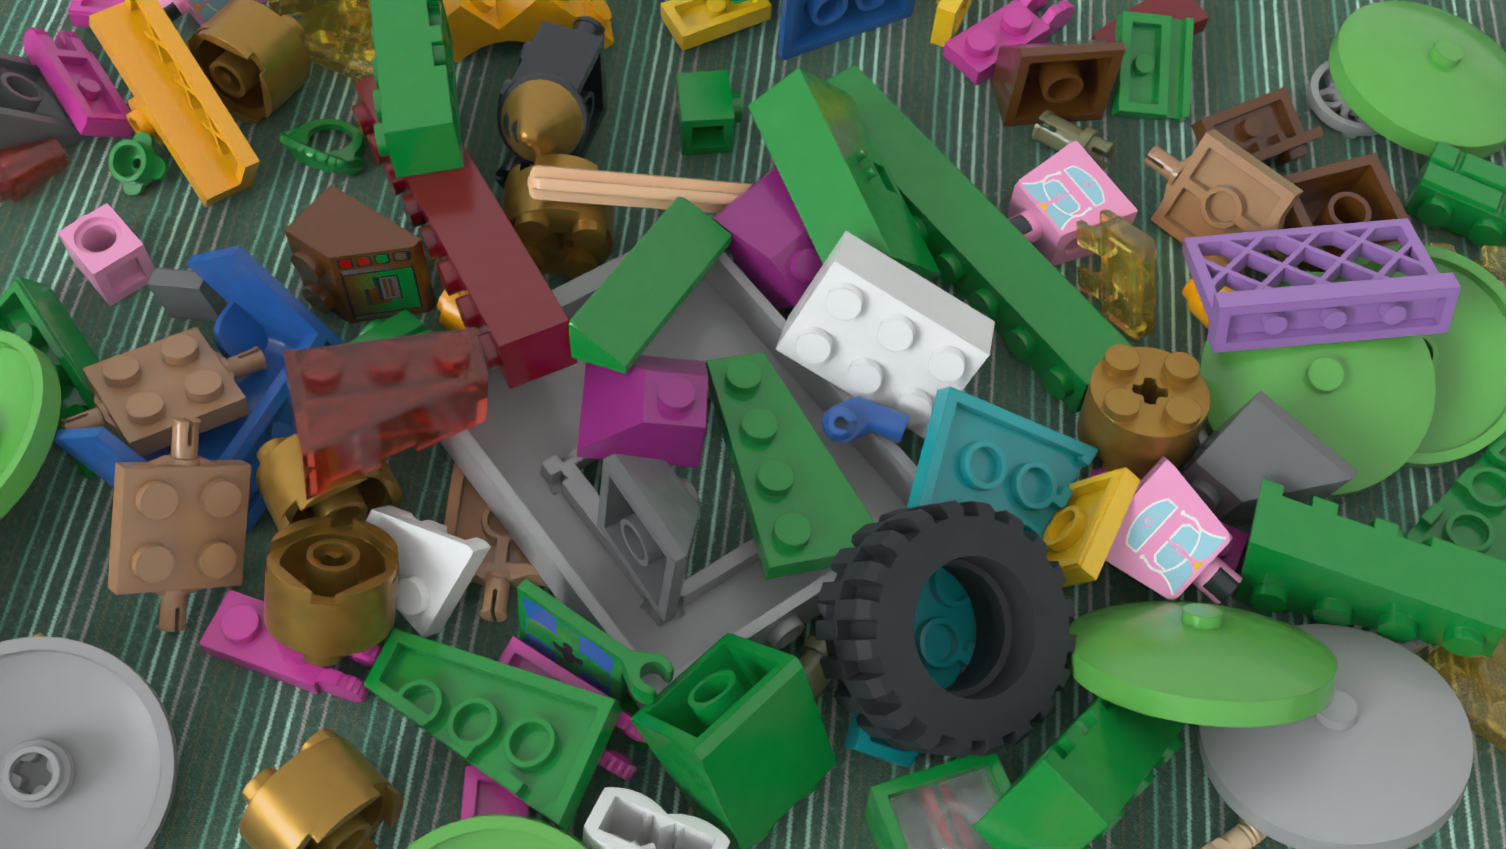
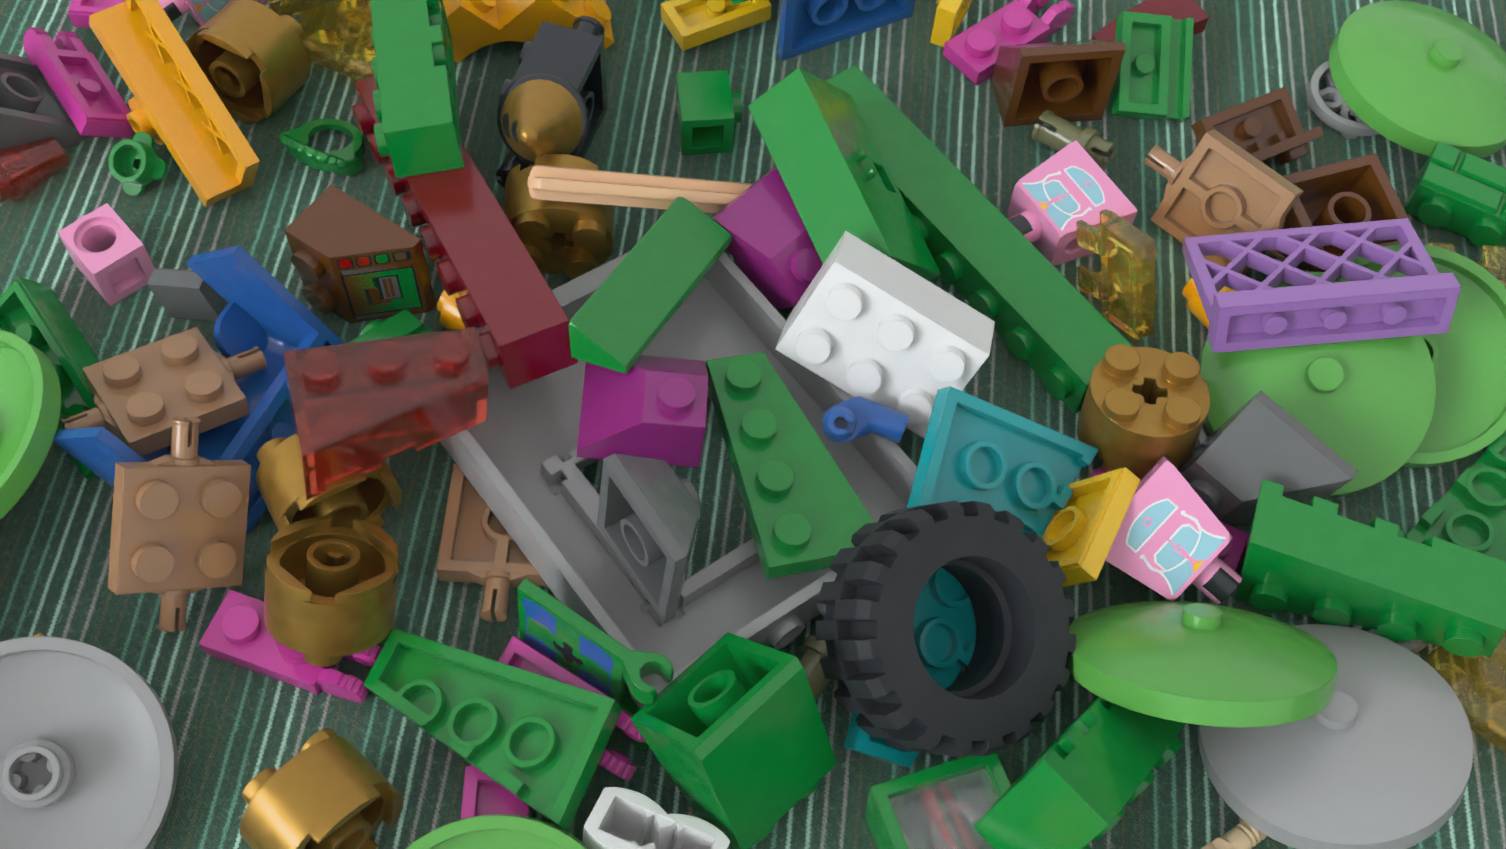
(431, 567): white wing -> none

